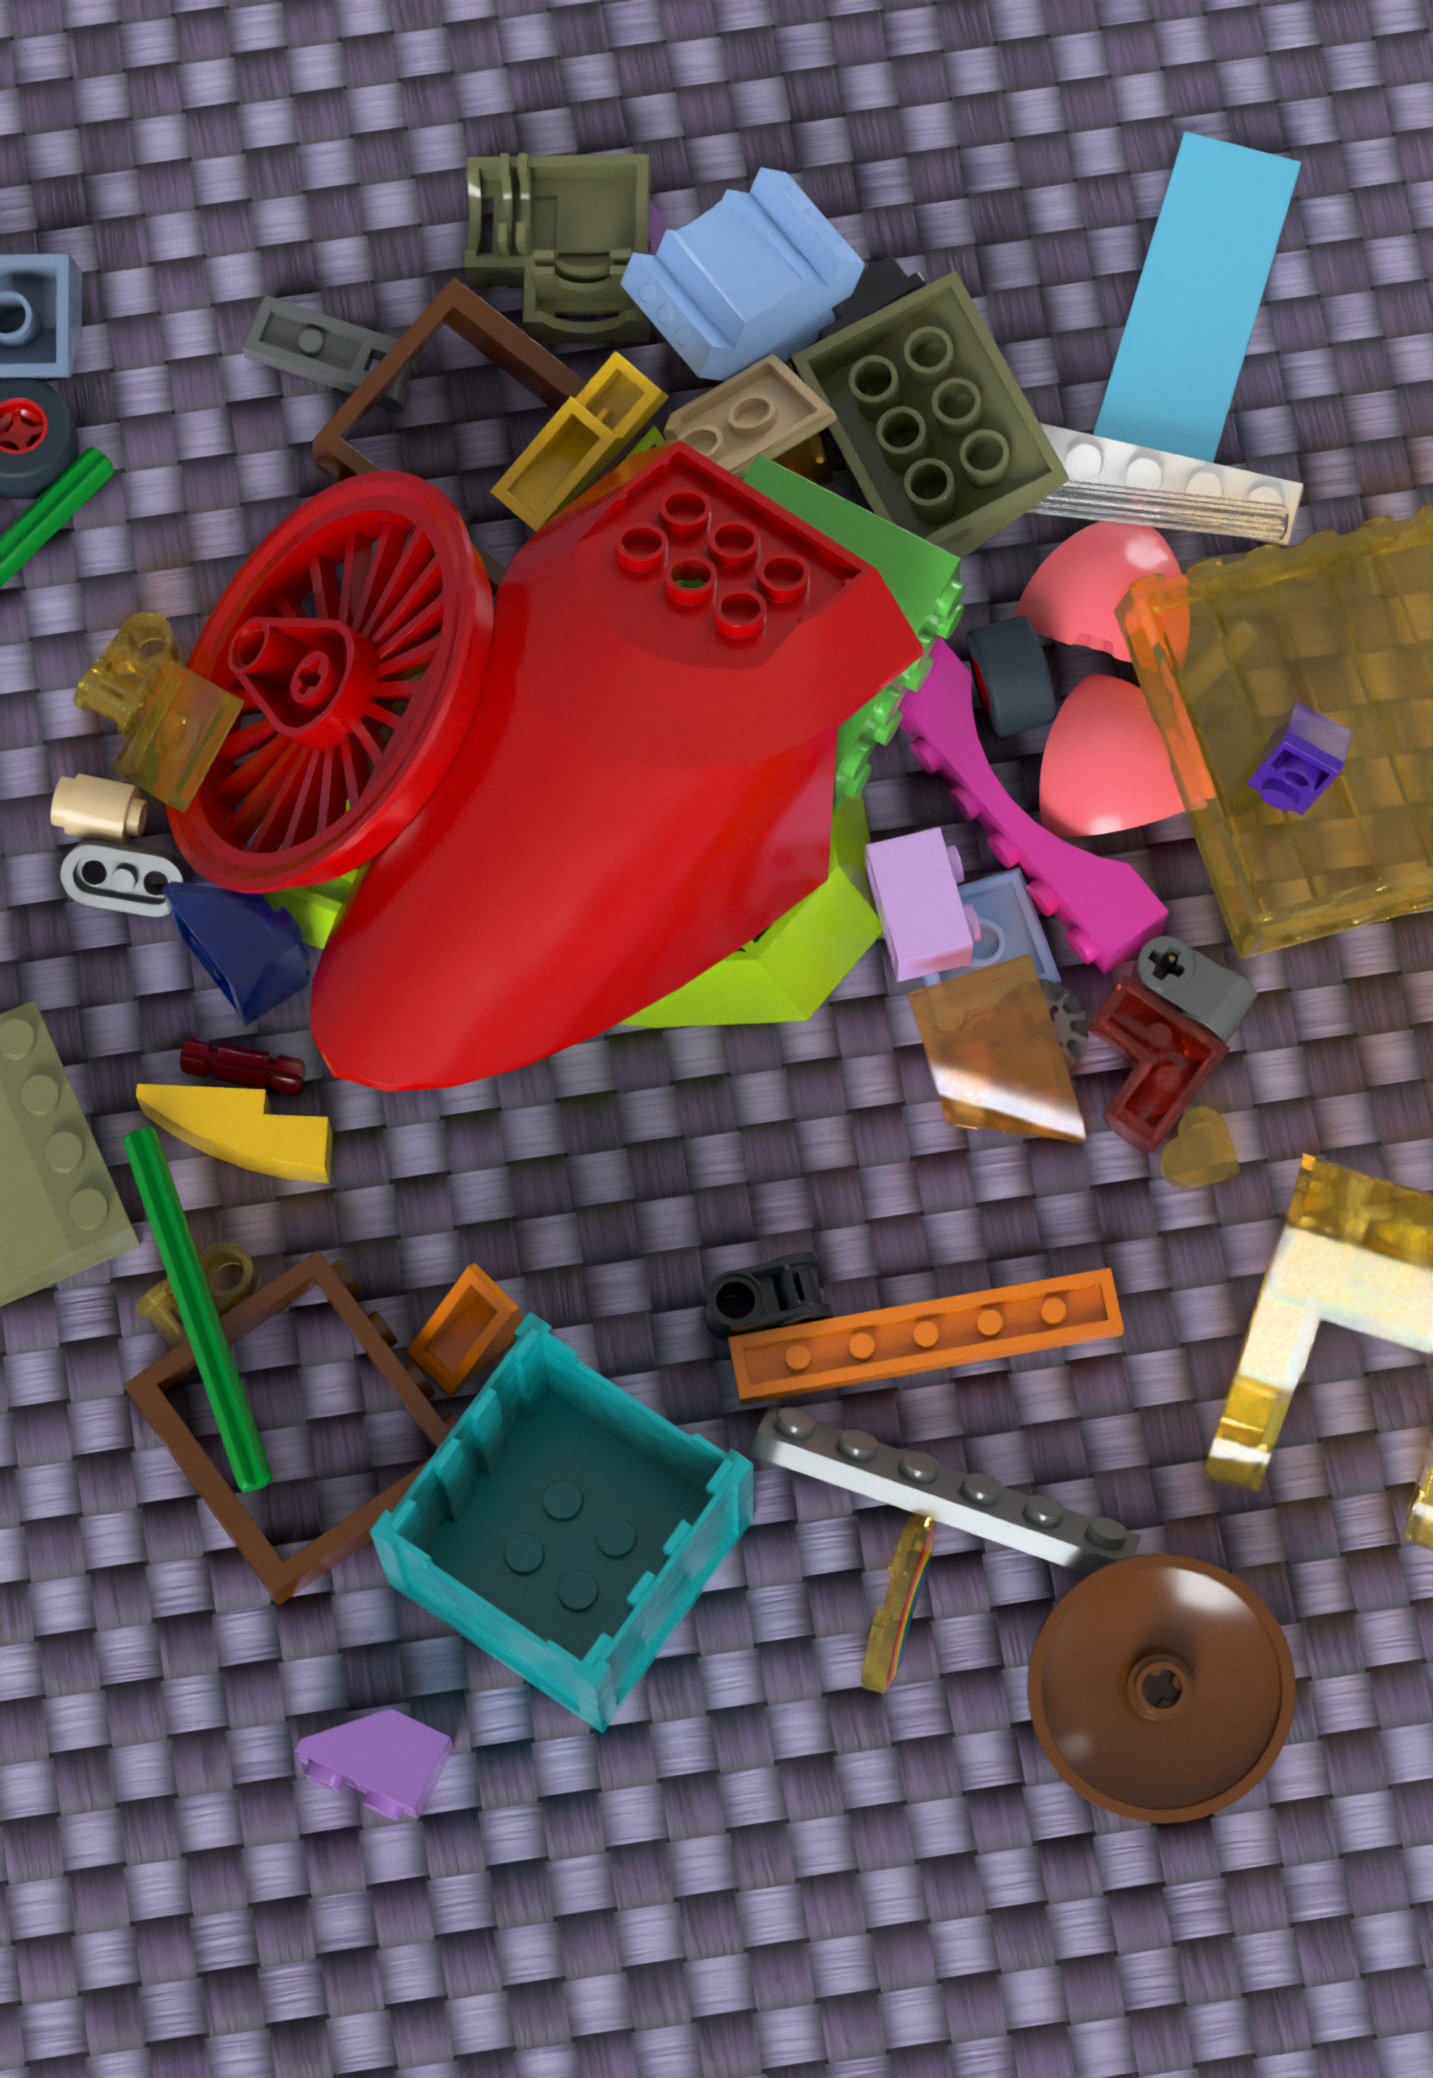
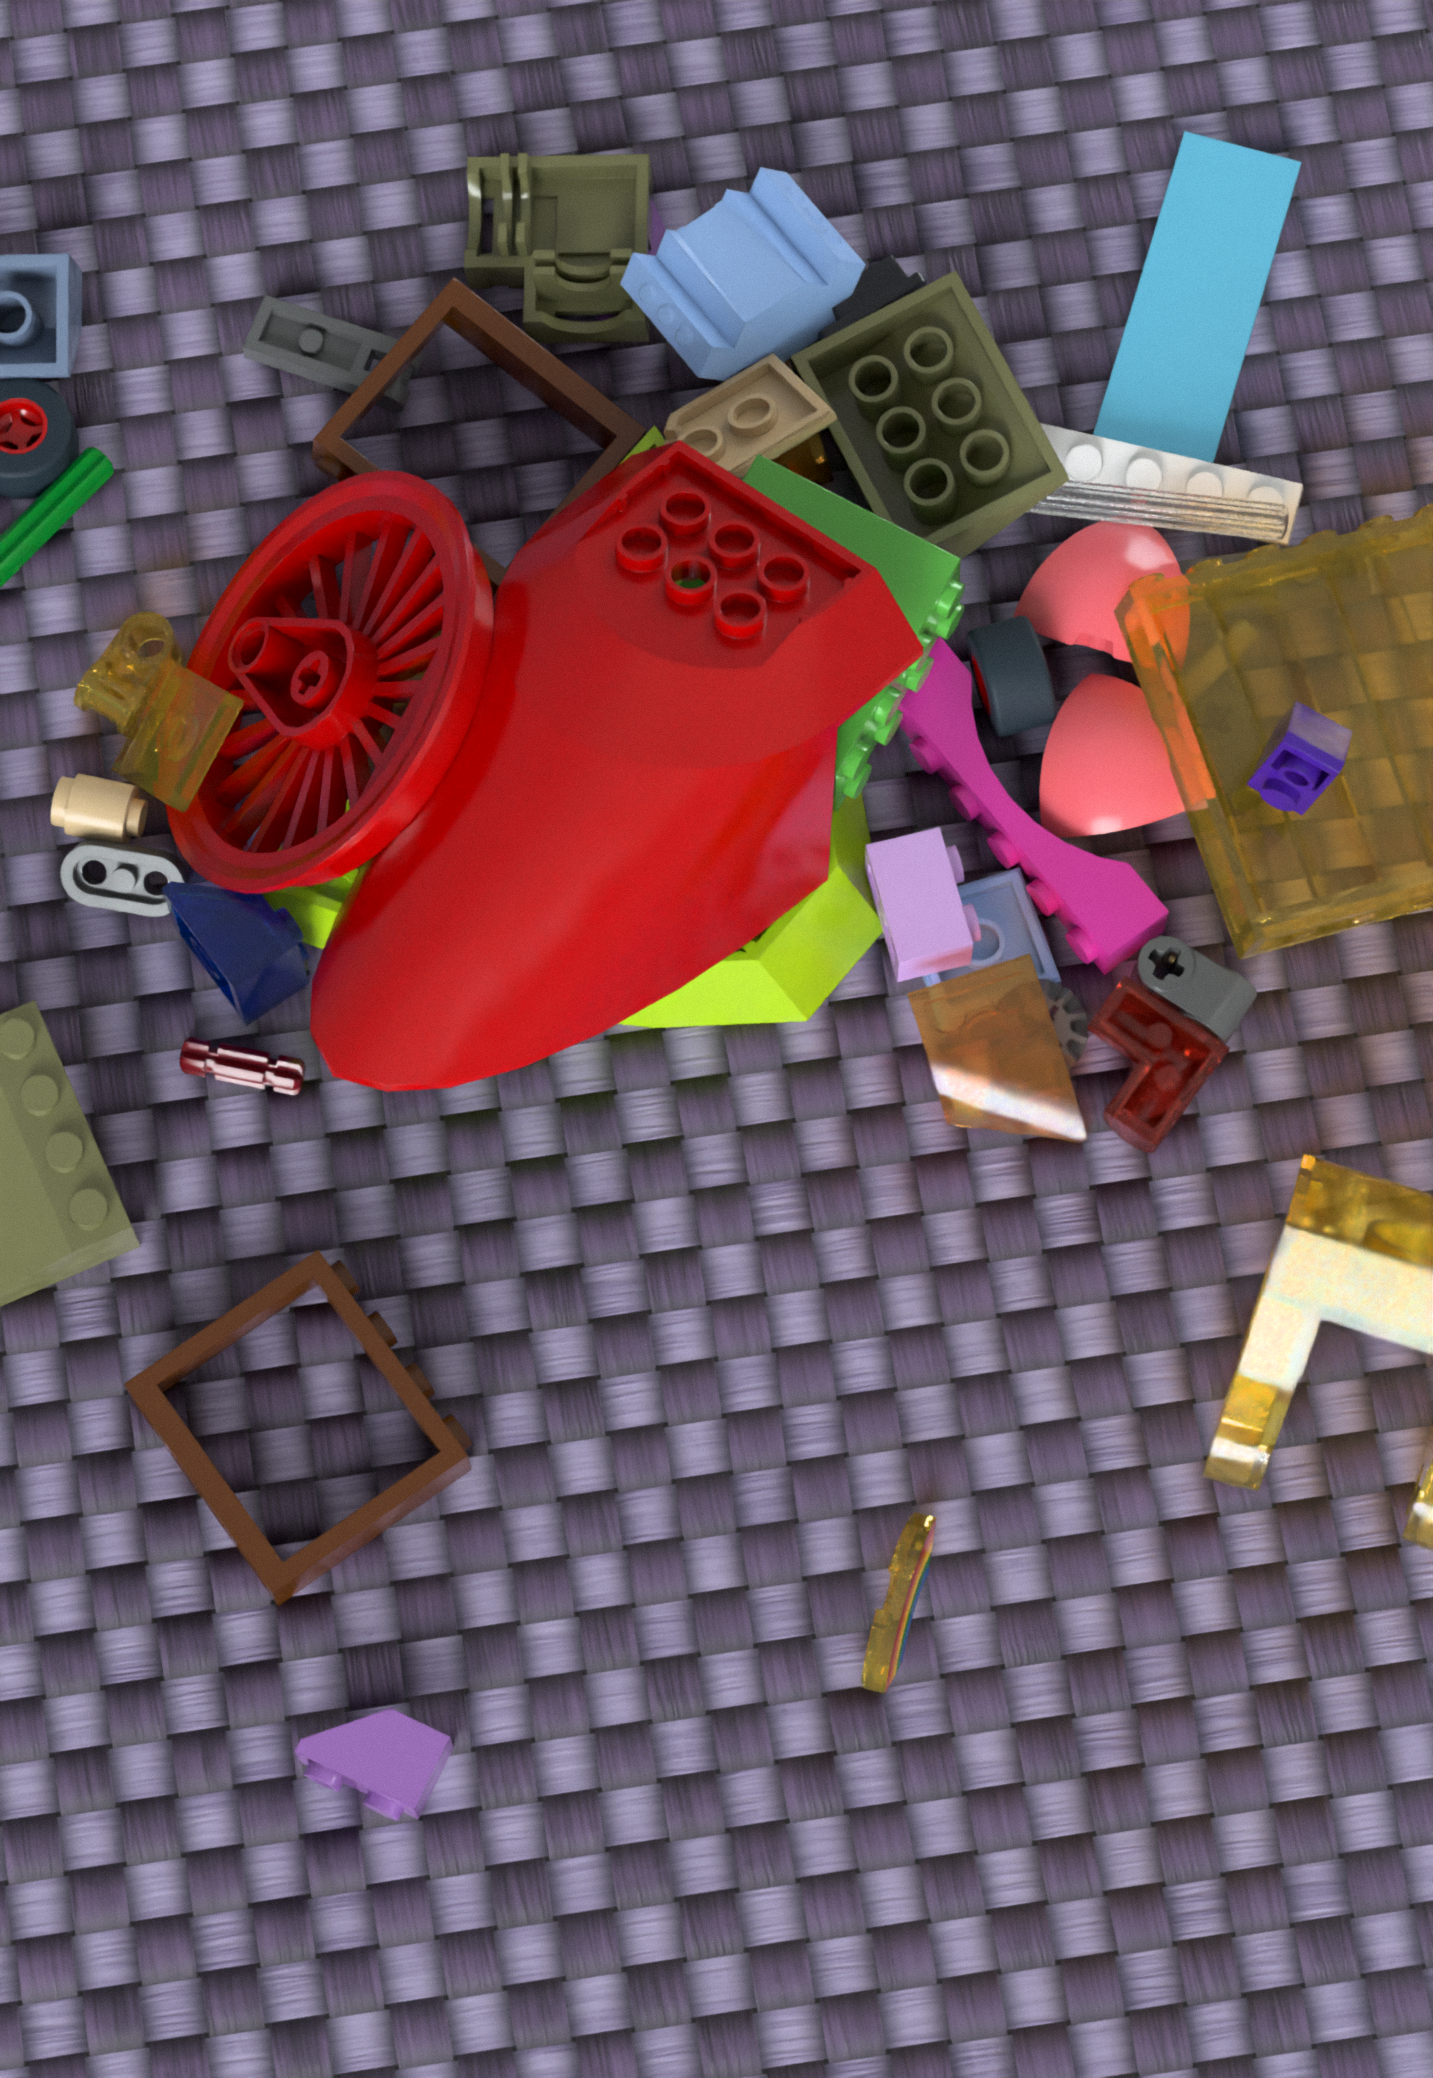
(160, 1299): clear yellow piece -> none
(197, 1309): green axle -> none
(241, 1129): yellow slope -> none
(466, 1331): orange slope -> none
(565, 1526): teal container -> none
(579, 442): yellow slope -> none
(770, 1294): black piece -> none
(925, 1336): orange plate -> none
(940, 1492): dark grey plate -> none
(1161, 1688): reddish brown dish -> none
(1199, 1152): clear yellow tile -> none

